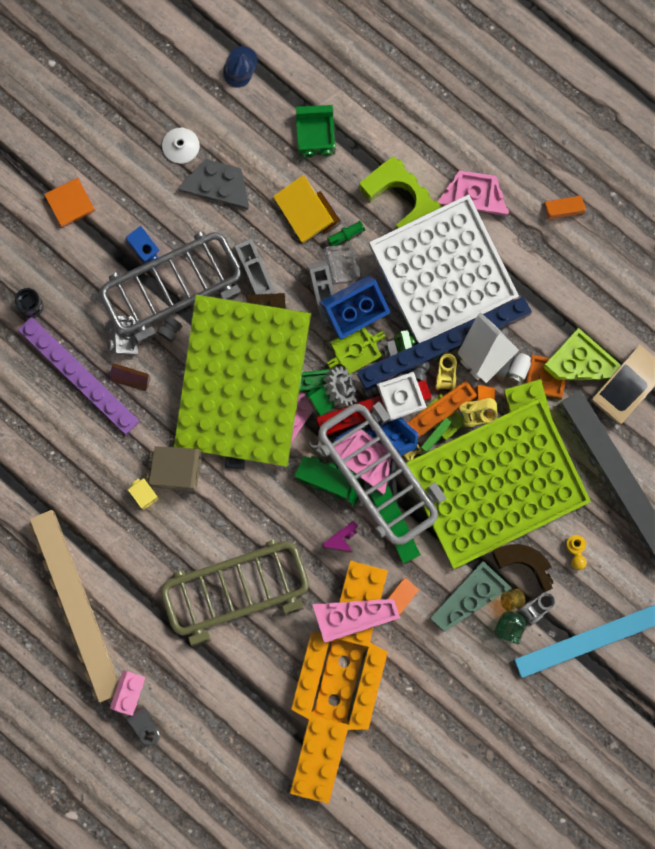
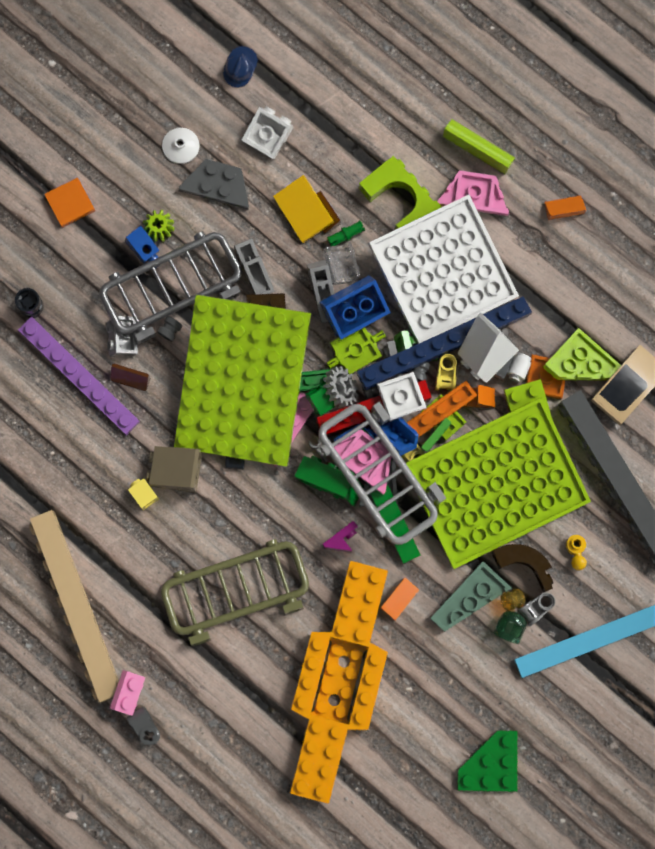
(165, 222): none -> lime gear
(267, 132): none -> white plate
(315, 131): green panel -> none
(351, 617): bright pink wing -> none
(477, 412): light yellow piece -> none
(478, 146): none -> lime brick
(492, 765): none -> green plate

